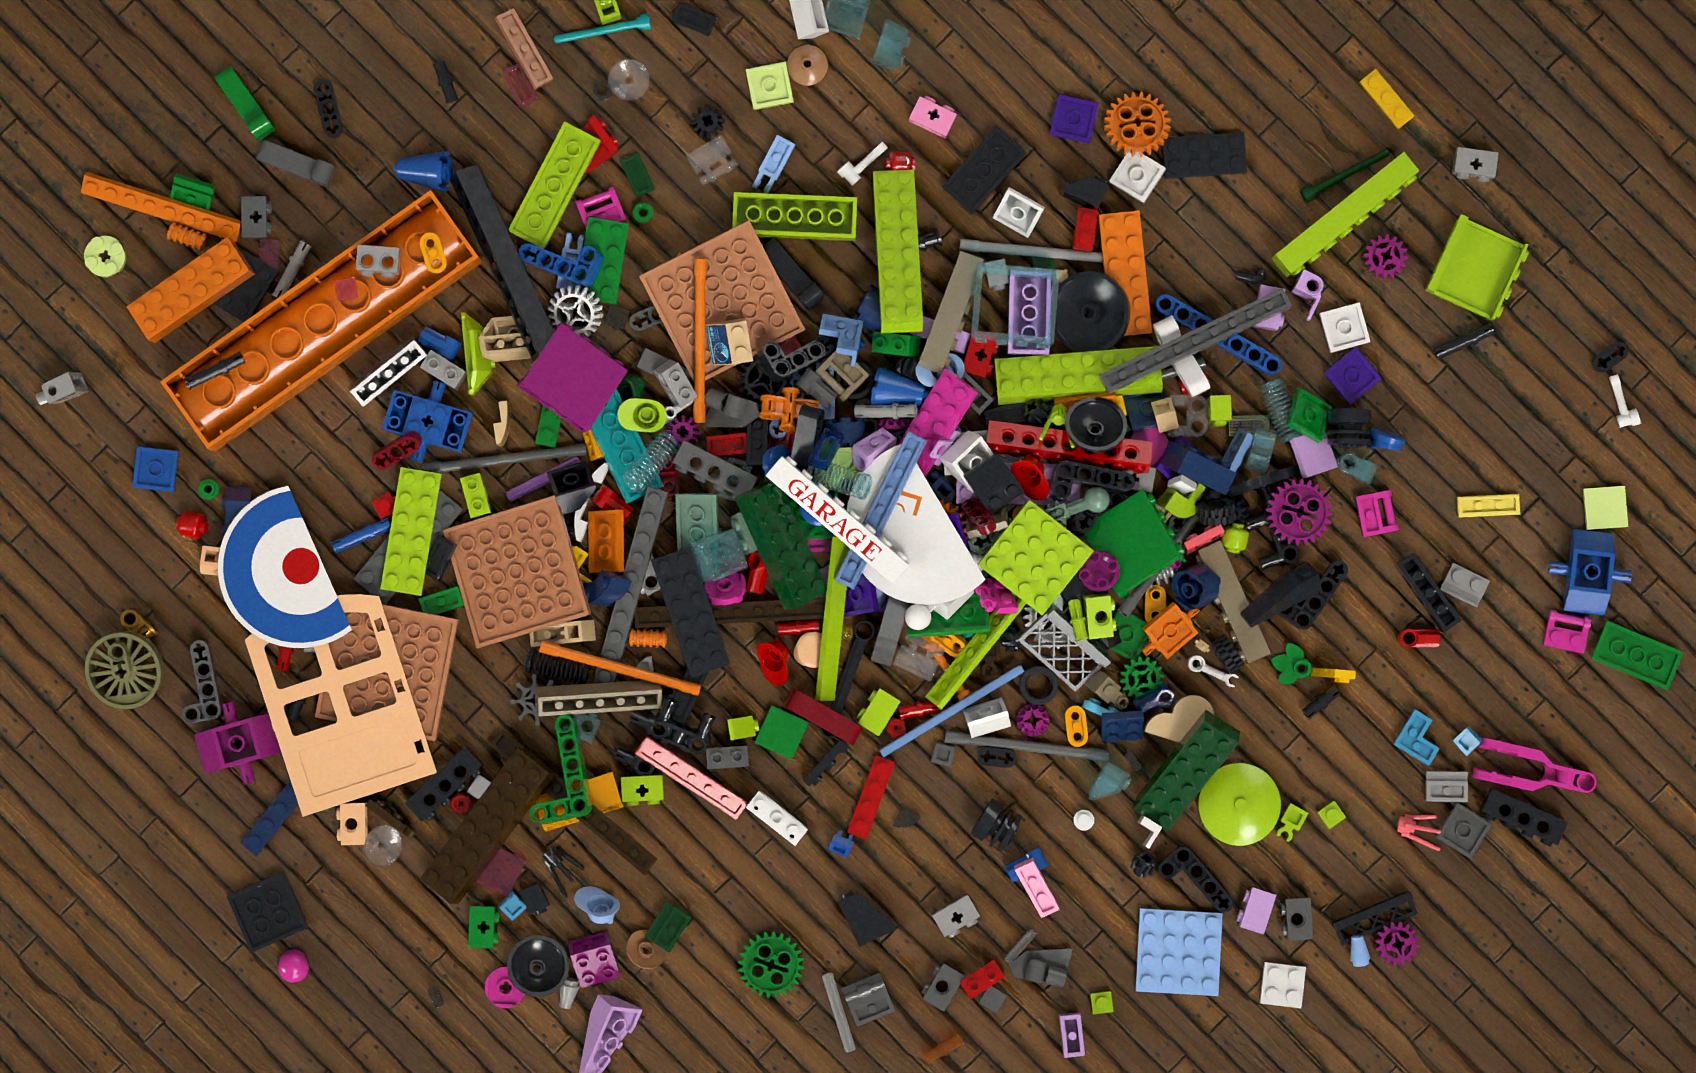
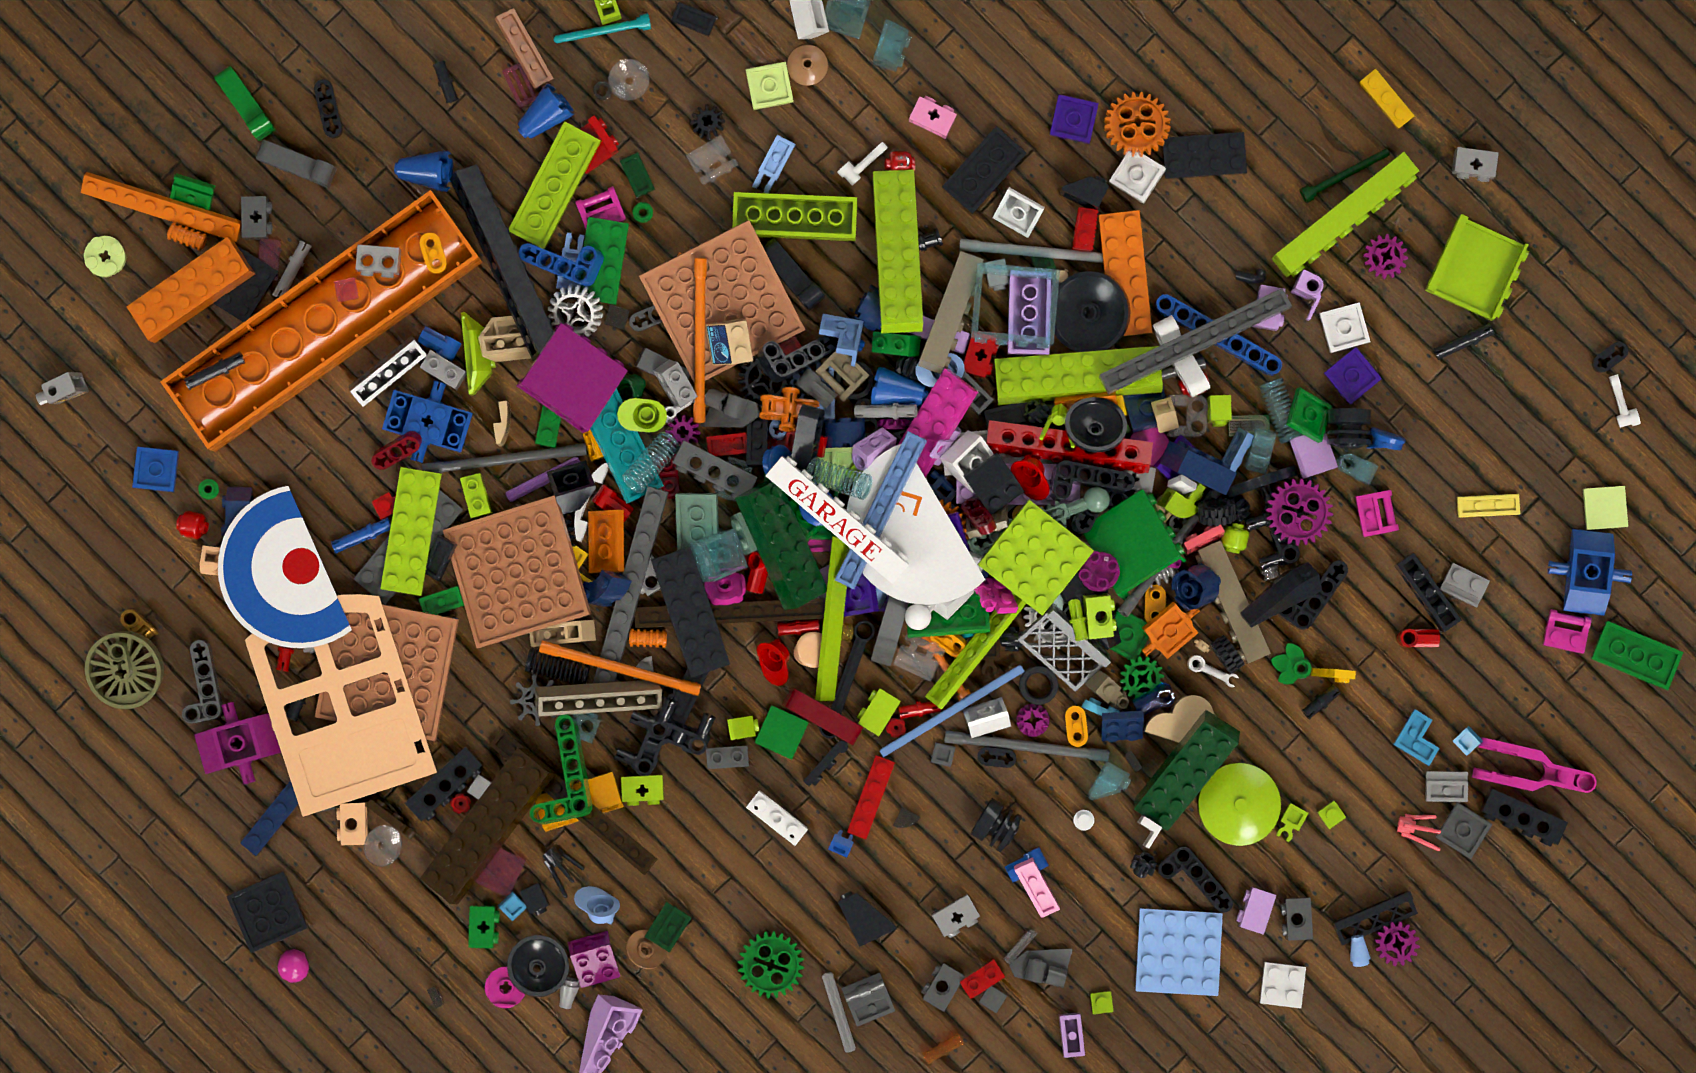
(545, 112): none -> blue cone
(691, 777): tile -> none
(825, 449): tile -> none
(1270, 573): none -> clear bush

